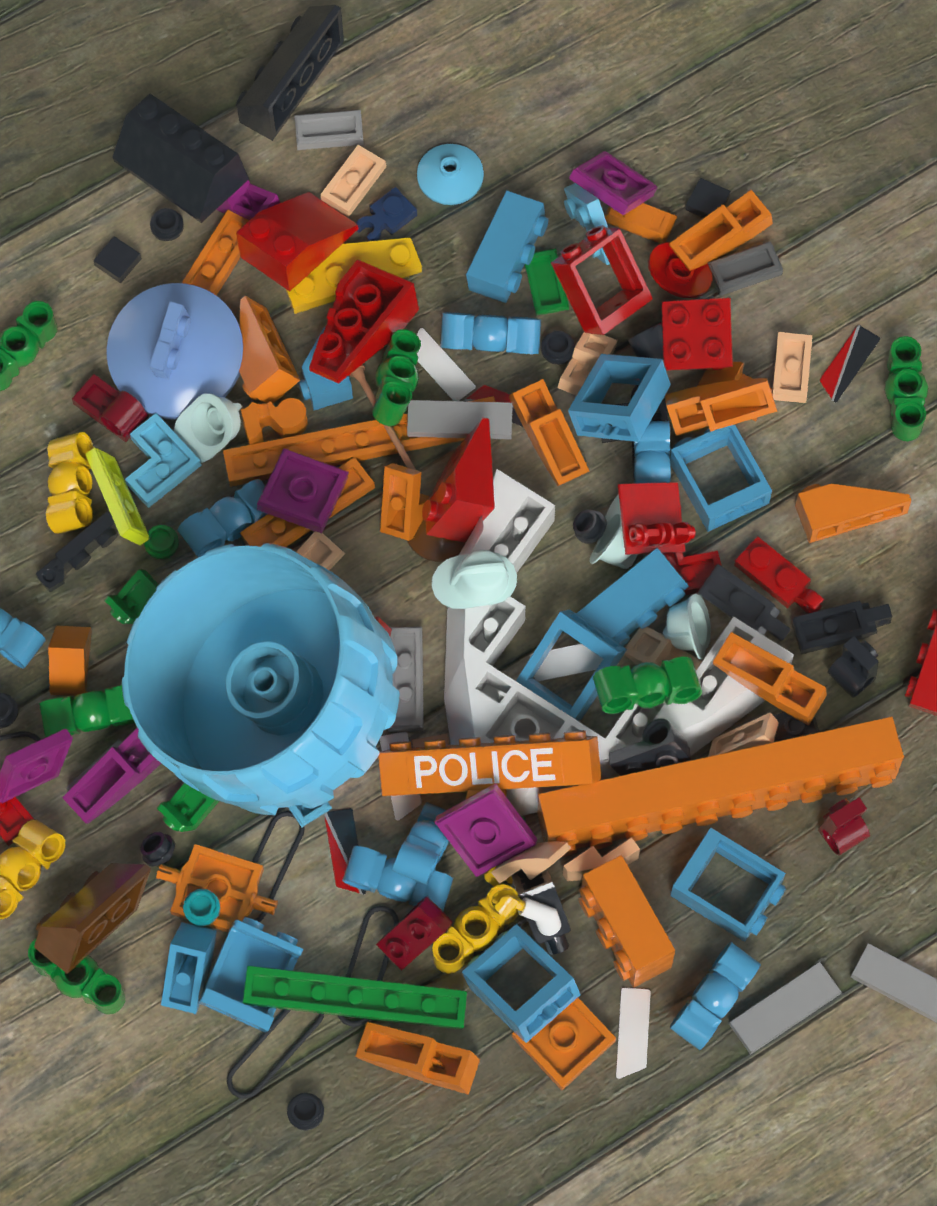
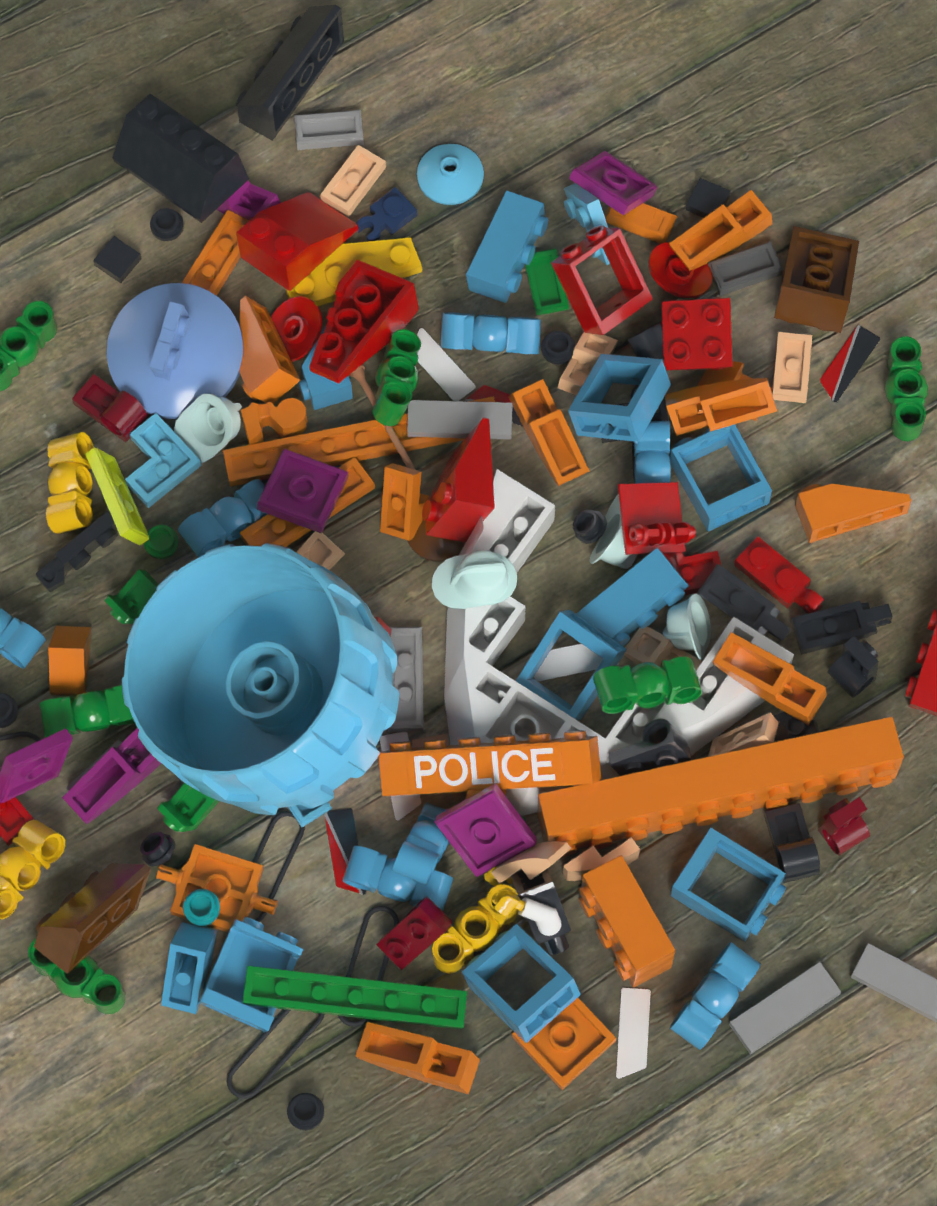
(298, 325): none -> red dish
(792, 843): none -> black plate
(817, 279): none -> reddish brown slope

